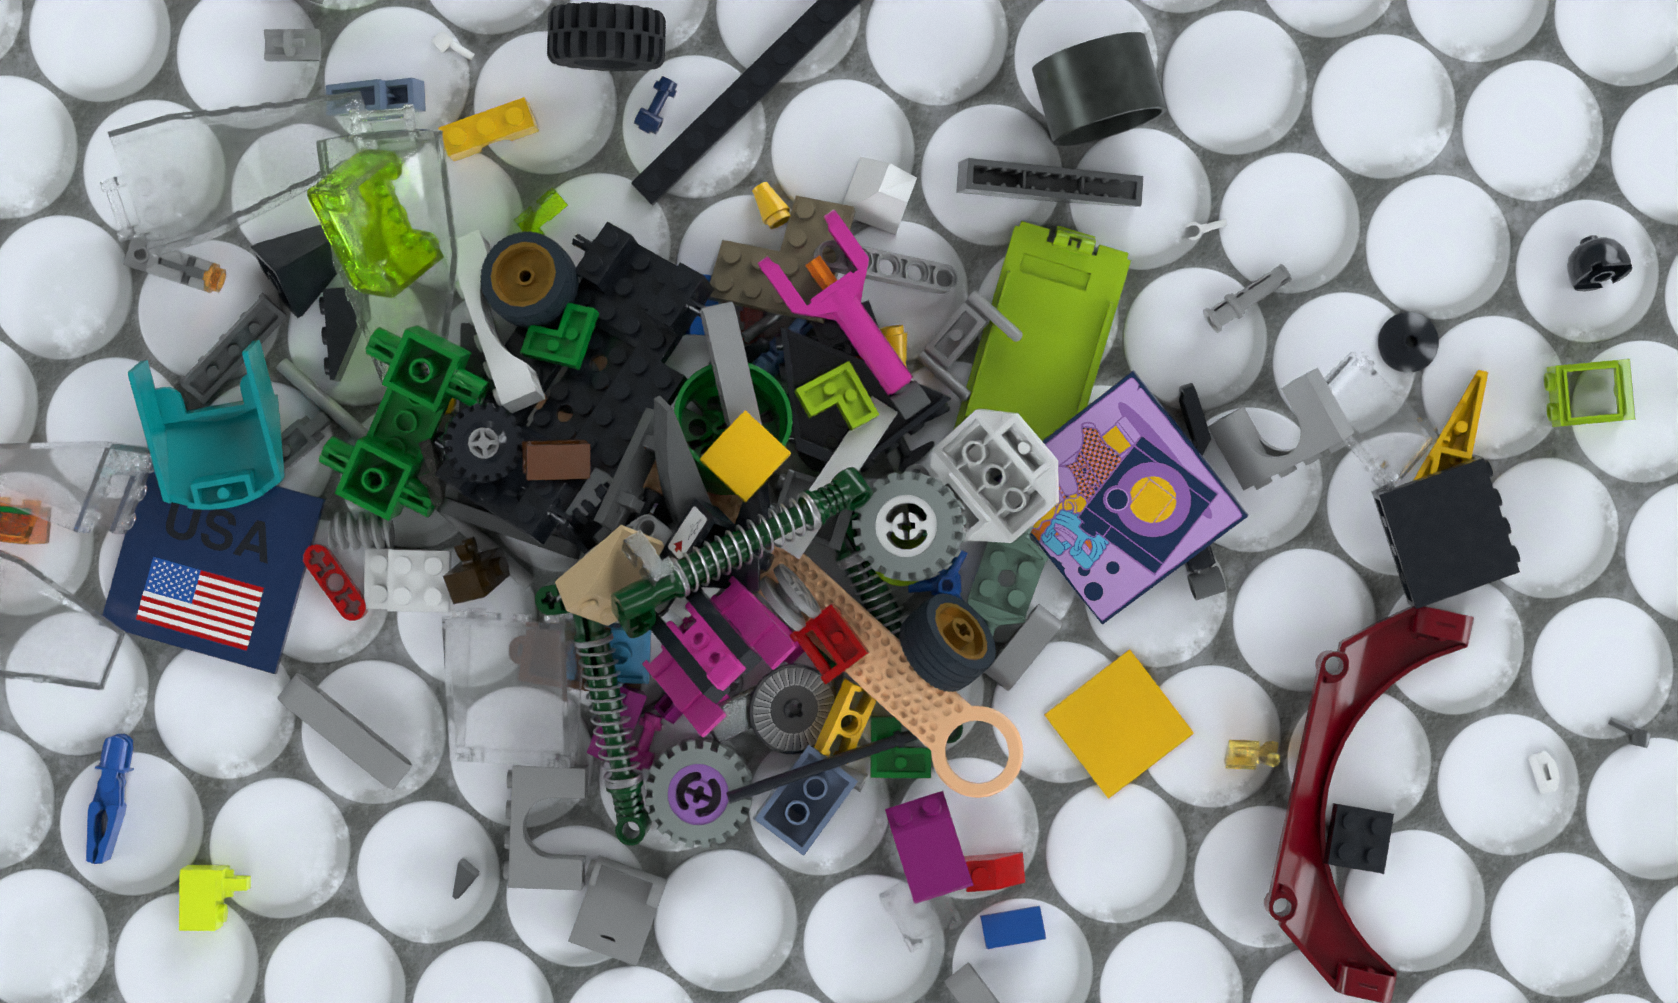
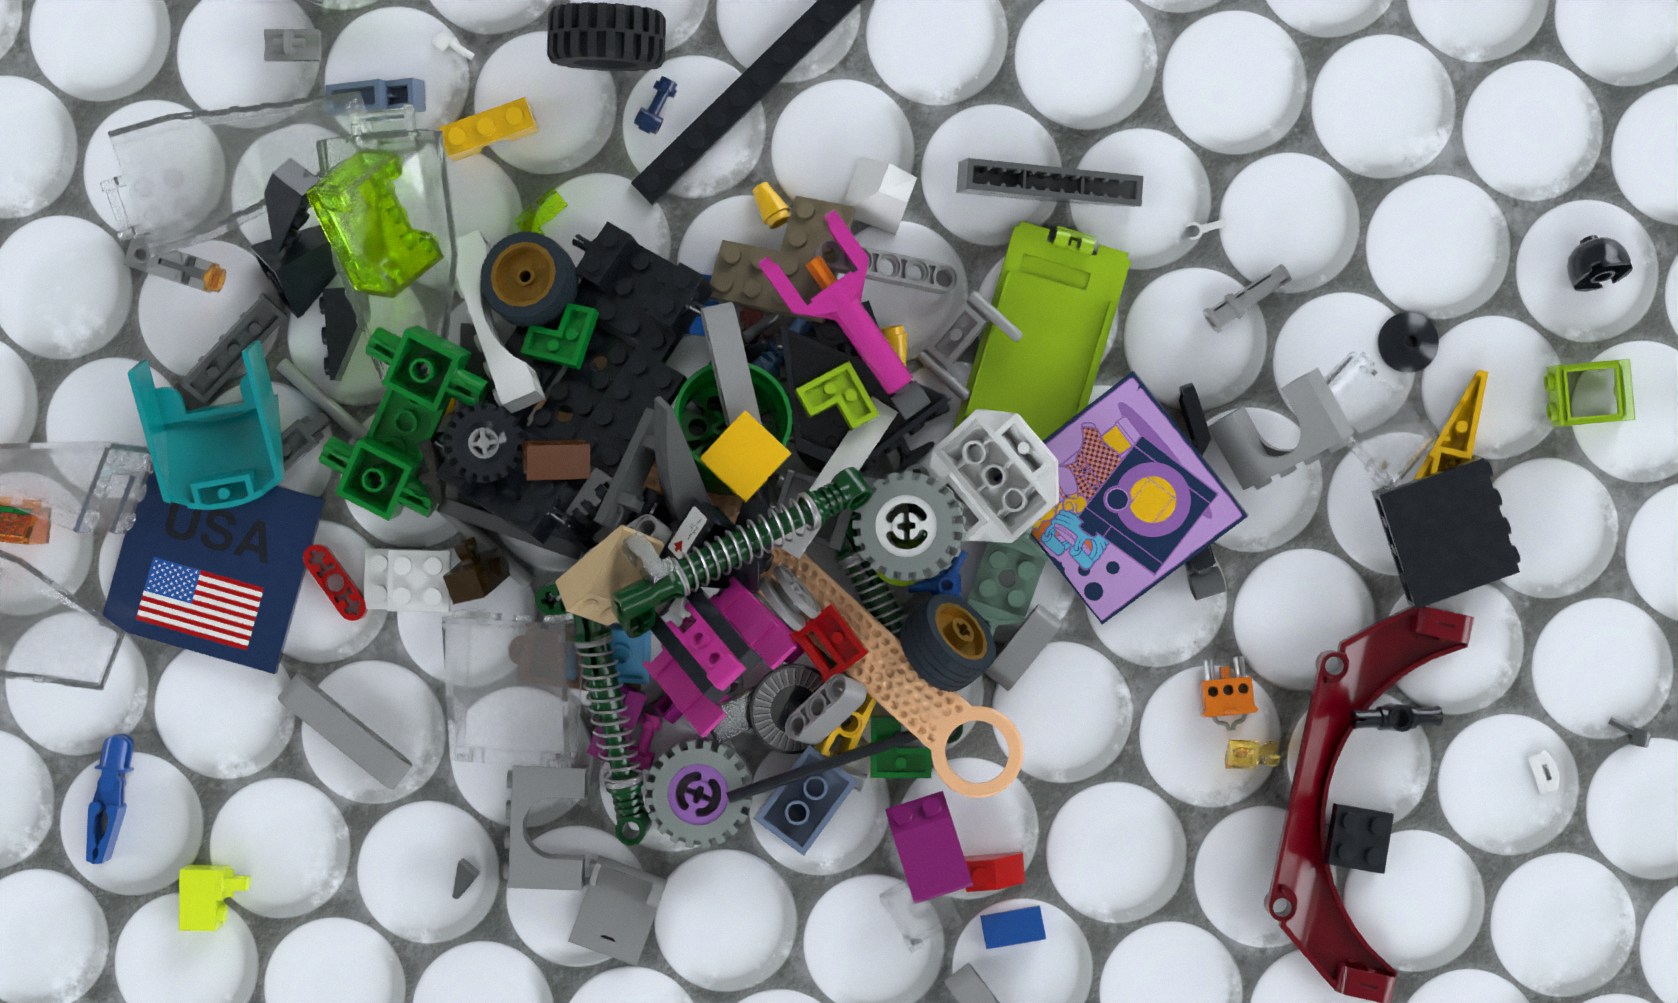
(288, 203): none -> black slope
(360, 532): light grey piece -> none
(825, 709): none -> light grey beam
(1099, 88): pearl dark grey wheel -> none
(1119, 723): yellow piece -> none
(1230, 704): none -> orange piece
(1383, 717): none -> black pin

